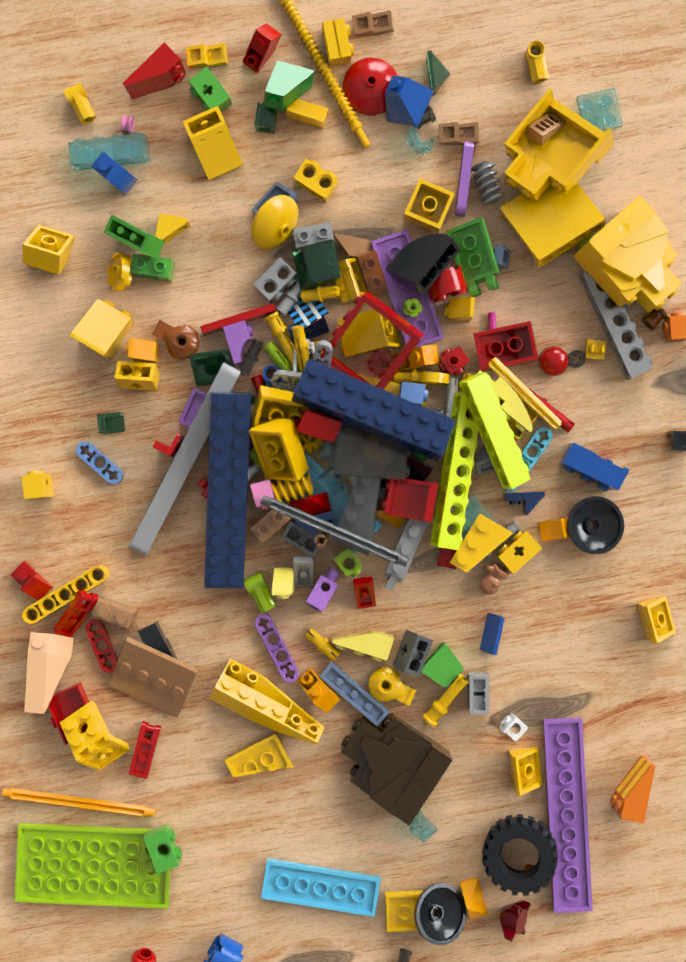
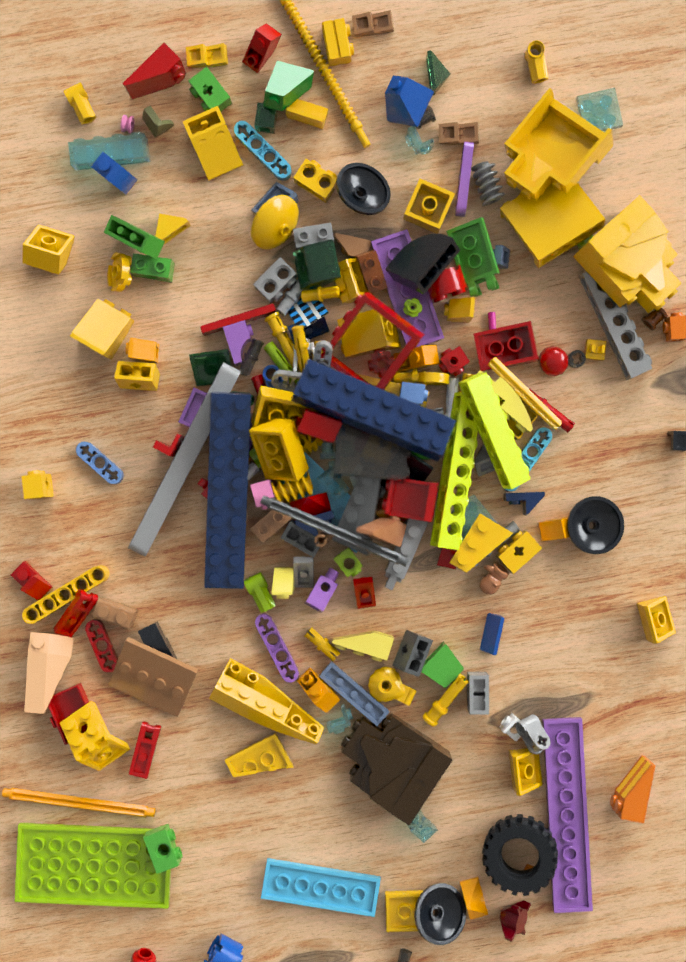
(111, 423): clear green panel -> none
(154, 123): none -> olive tile
(174, 336): dark orange animal -> none
(263, 150): none -> medium azure beam
(339, 724): none -> clear light blue bracket
(363, 188): none -> black dish
(366, 97): red dish -> none
(385, 530): none -> nougat slope
(533, 732): none -> light grey piece
(541, 137): medium nougat slope -> none
(593, 468): blue wedge -> none

